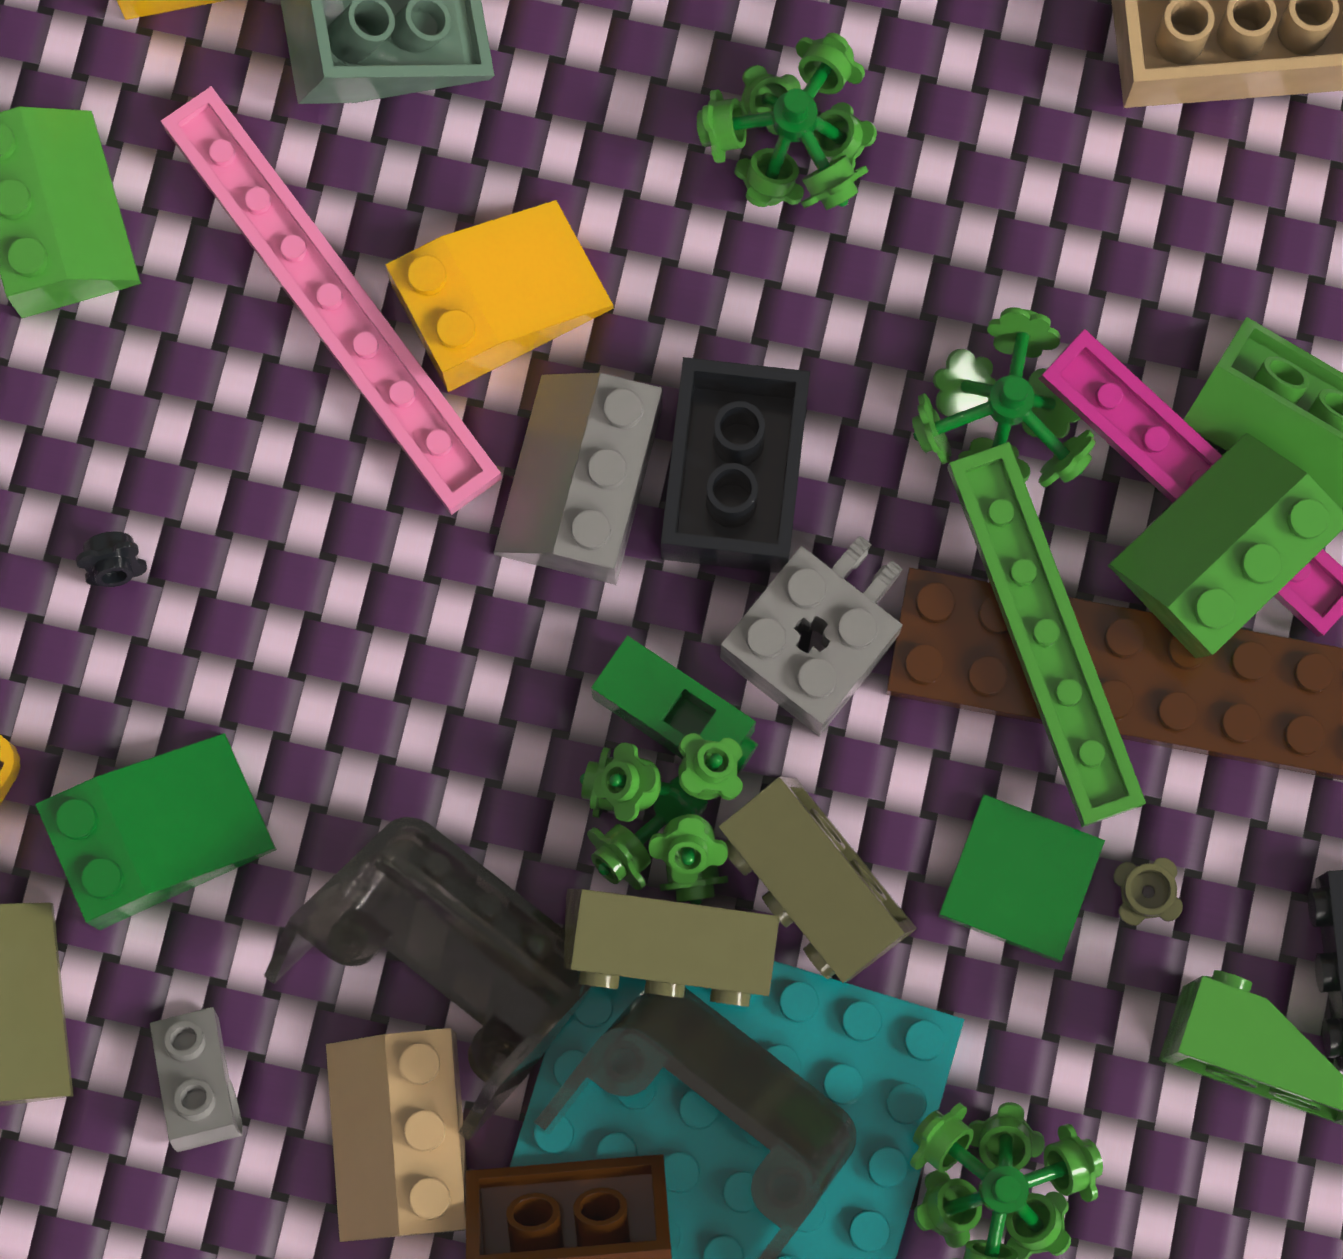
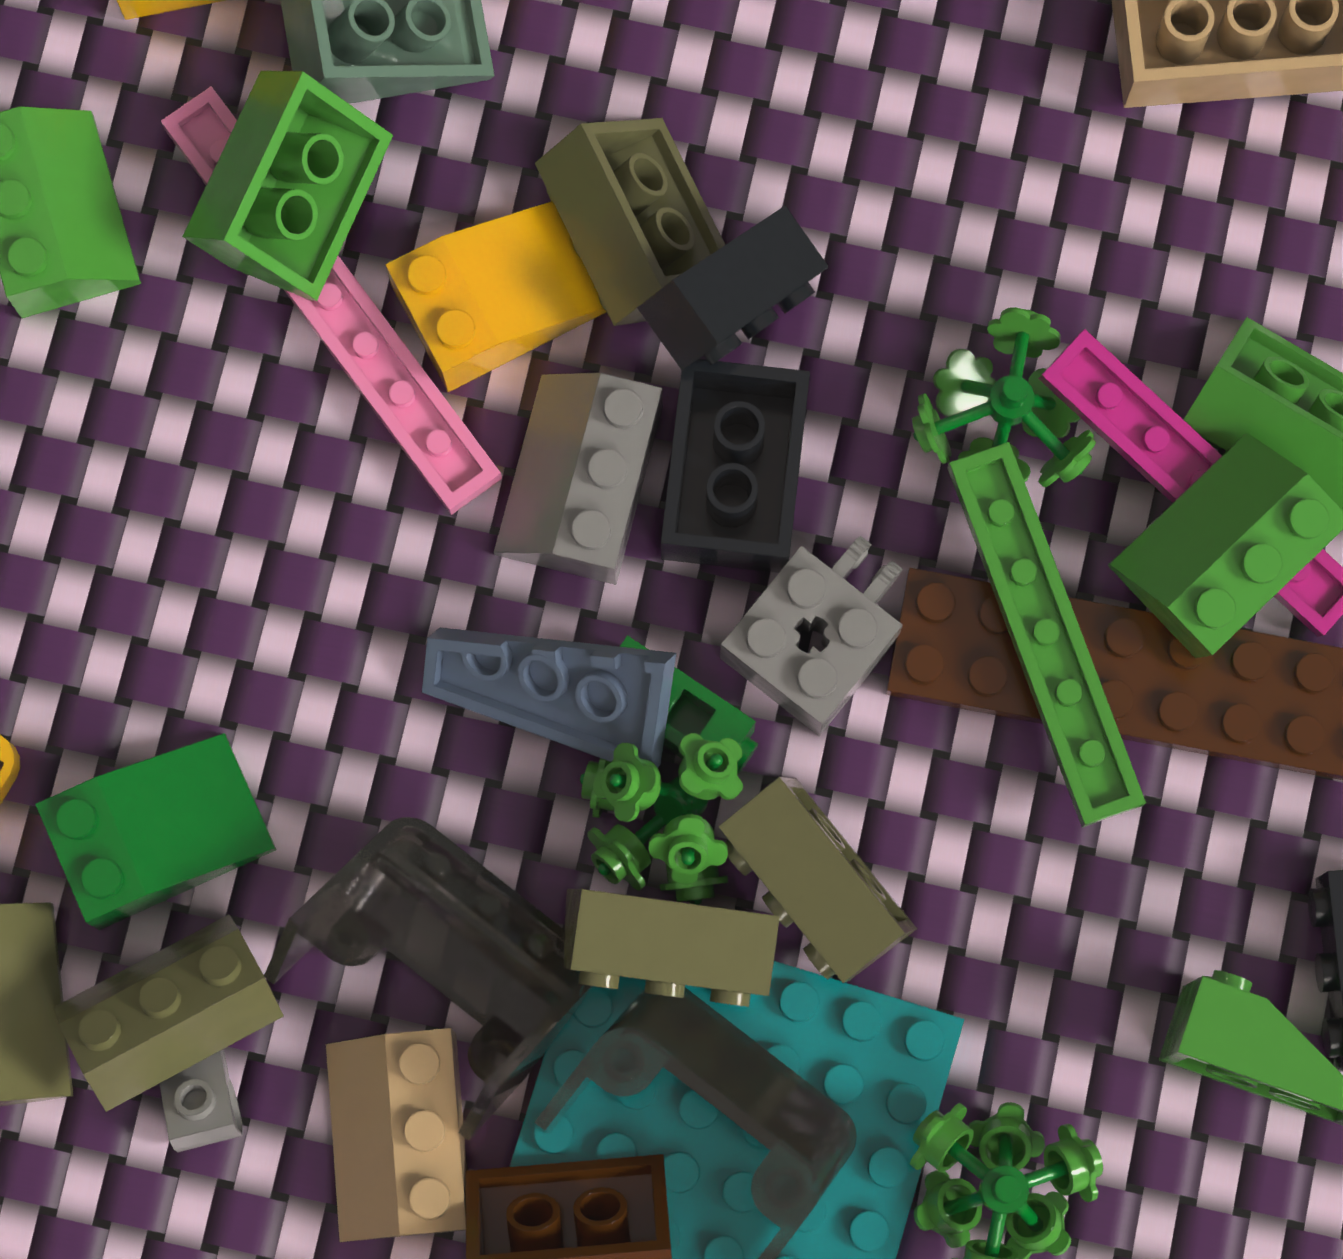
(110, 559): black plate -> none
(167, 1012): none -> olive slope
(288, 183): none -> bright green slope
(556, 688): none -> sand blue wing
(628, 209): none -> olive slope
(735, 290): none -> black brick
(791, 113): bright green plant -> none
(1021, 878): green tile -> none
(1158, 876): olive plate -> none

